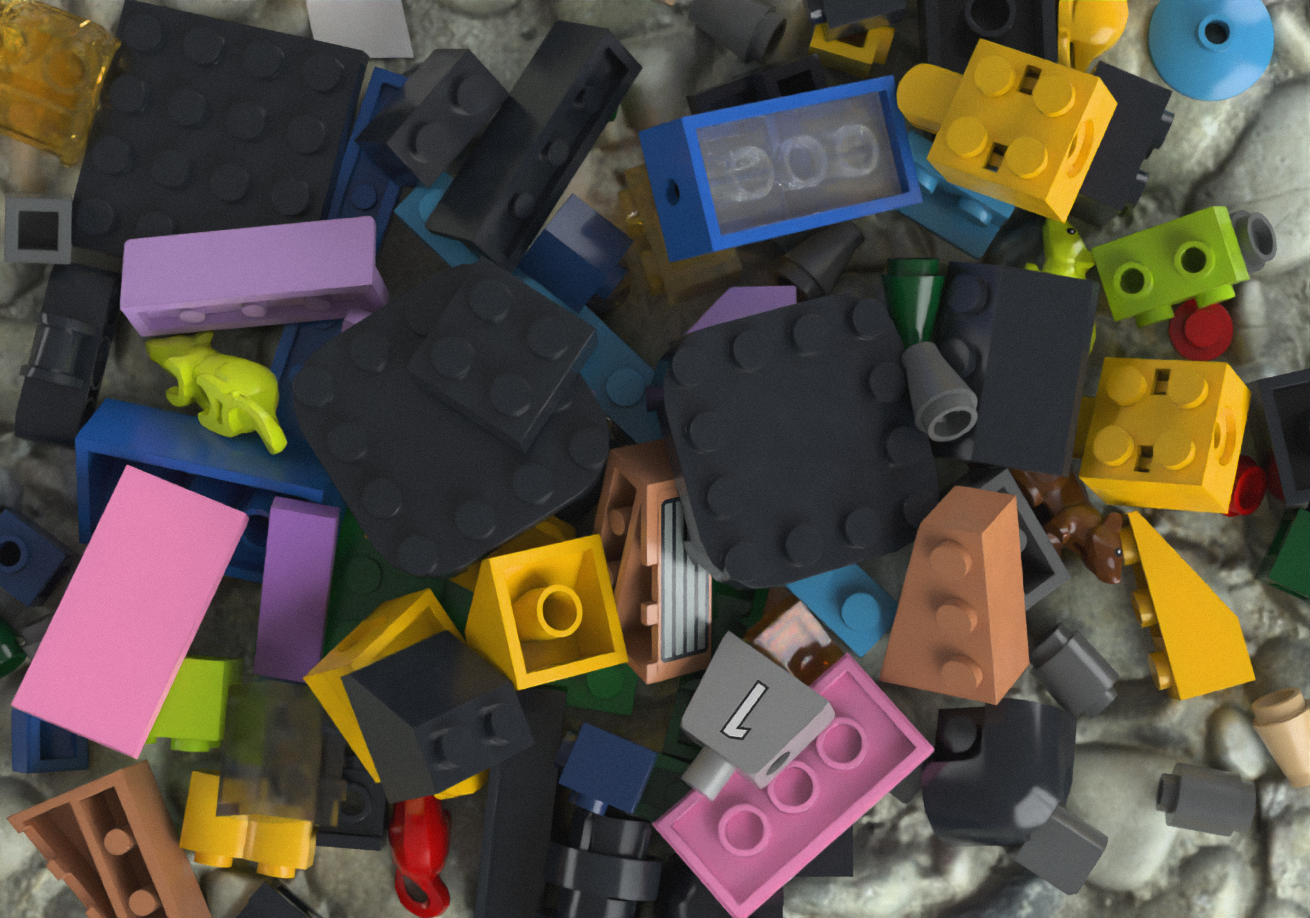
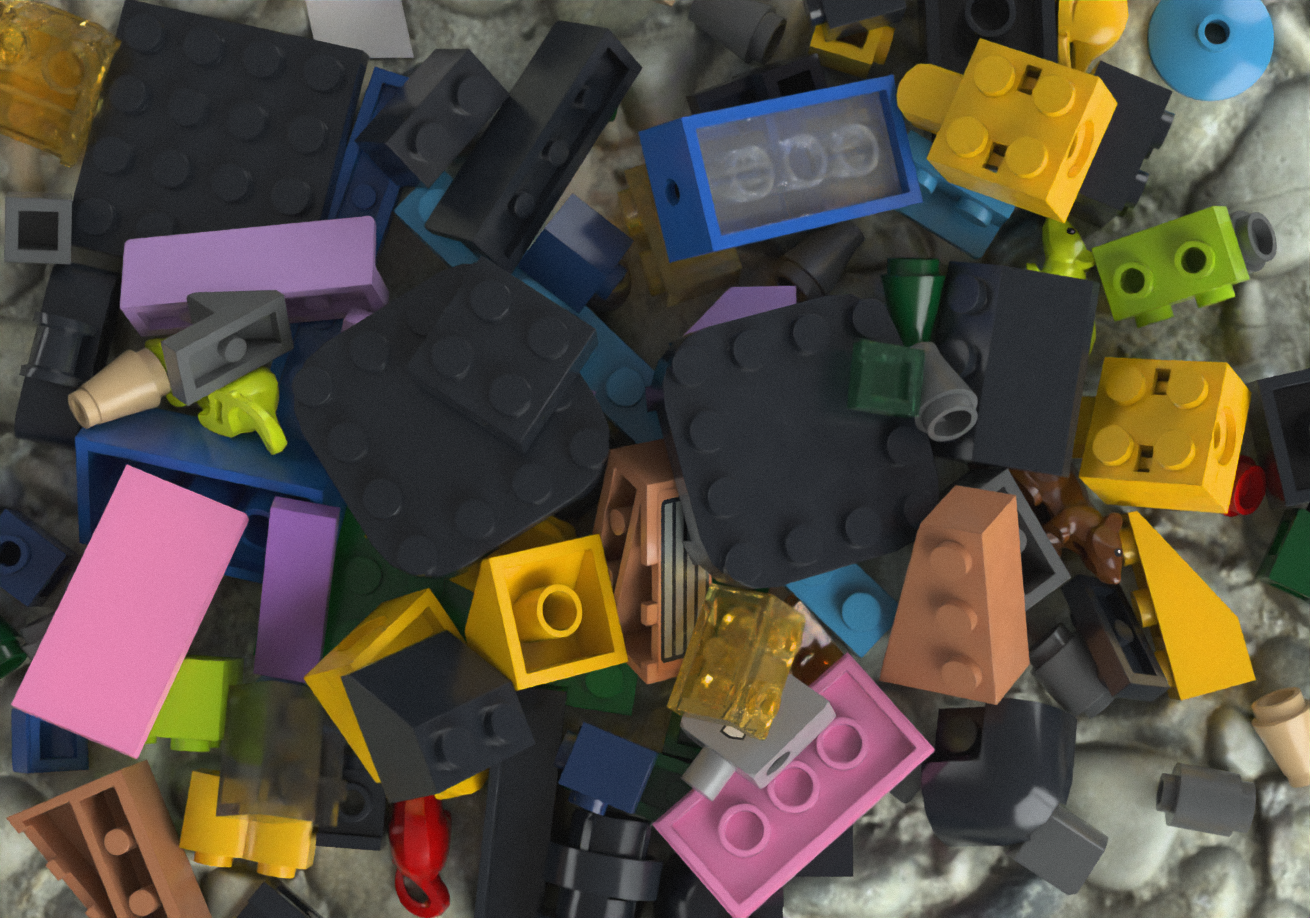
(120, 389): none -> tan cone
(226, 340): none -> dark grey slope
(738, 660): none -> clear yellow bracket
(886, 379): none -> clear green plate
(1114, 639): none -> black plate
(1200, 332): red plate -> none

